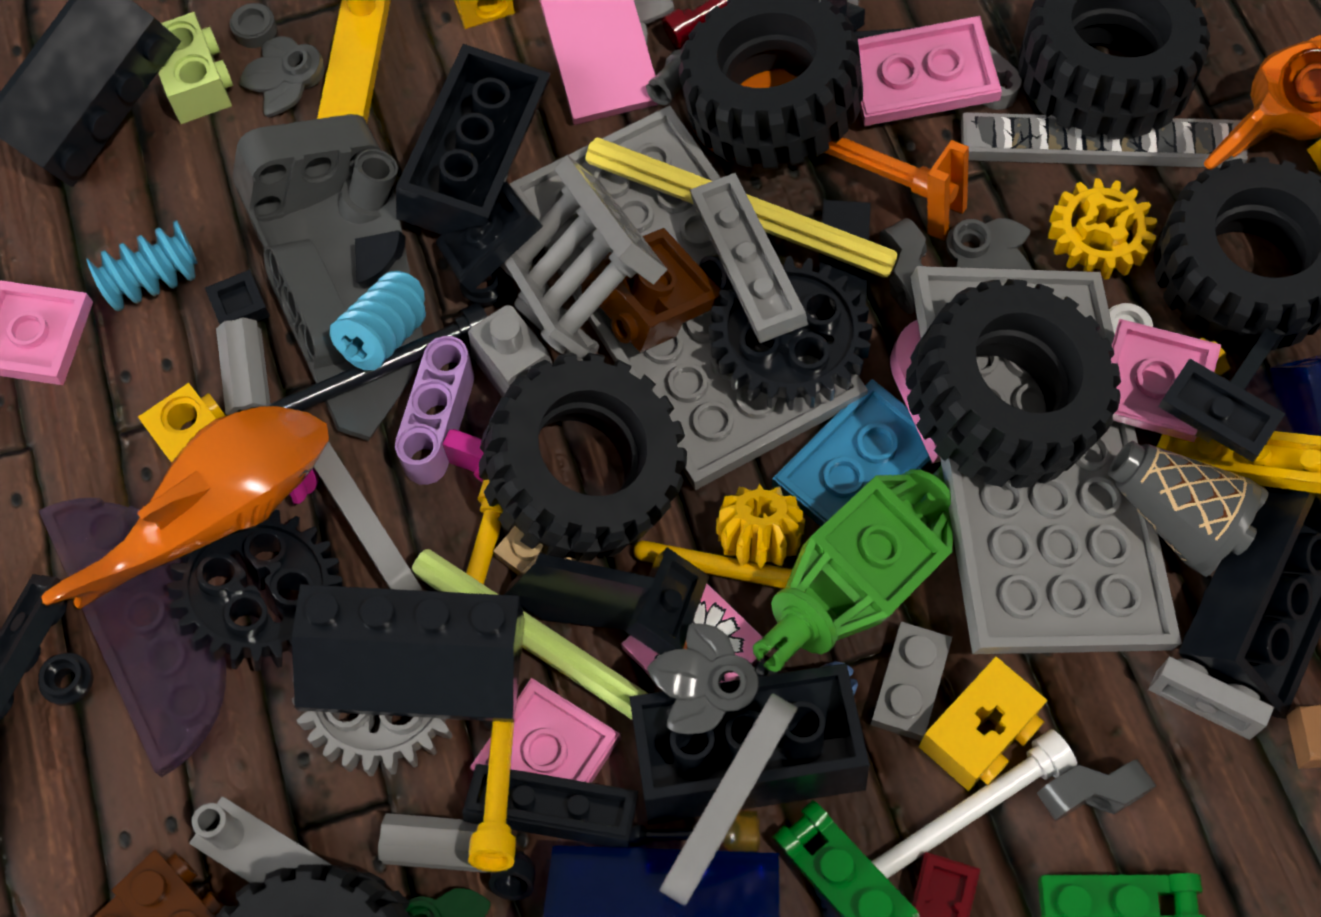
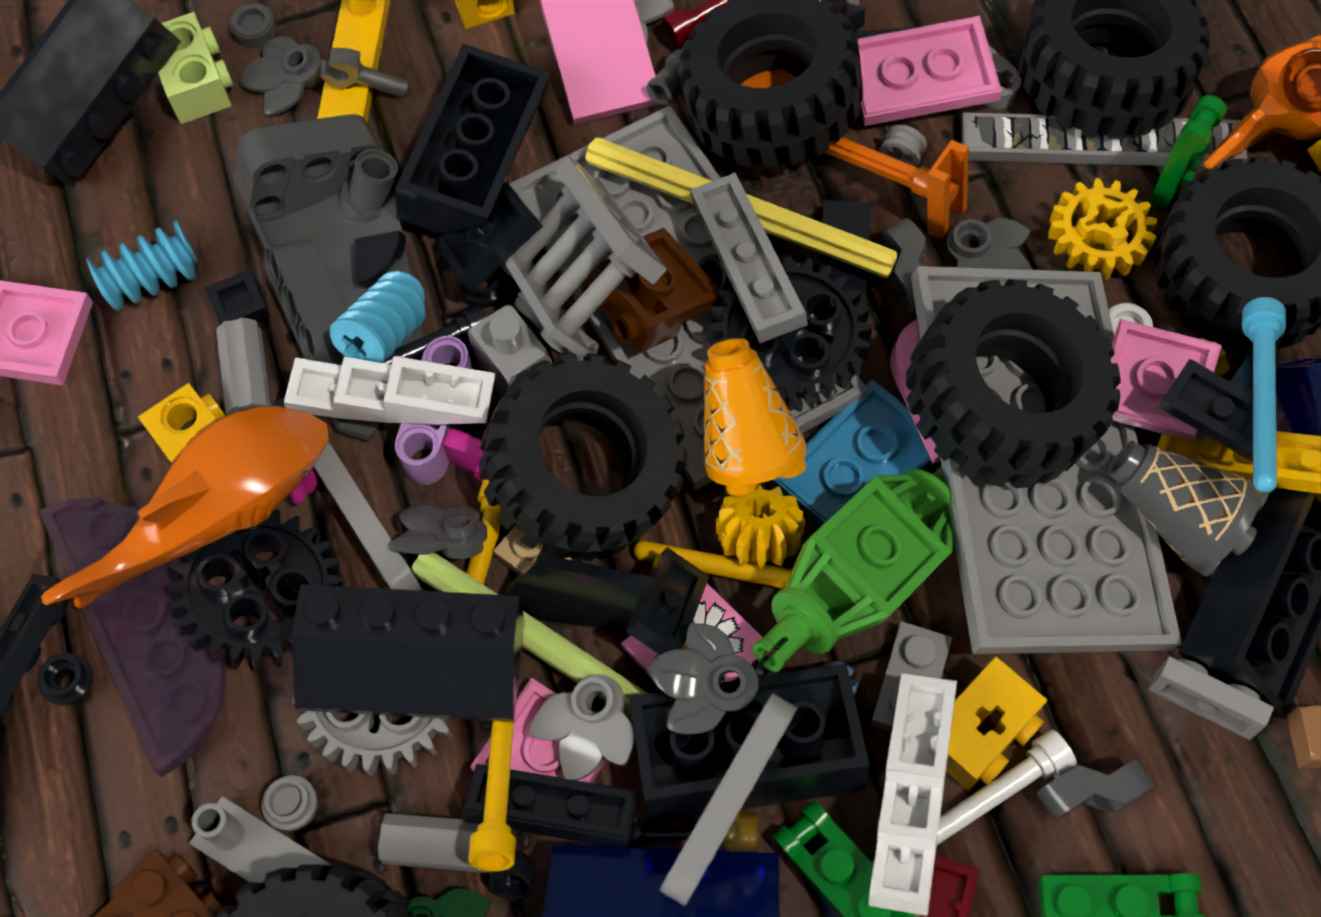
(289, 803): none -> light grey plate
(346, 68): none -> flat silver bar
(389, 393): none -> white slope
(431, 529): none -> dark grey plate
(584, 734): none -> light grey plate
(746, 422): none -> light orange cone
(904, 144): none -> light grey bush
(913, 795): none -> white slope
(1188, 150): none -> green plate
(1263, 324): none -> medium azure piece

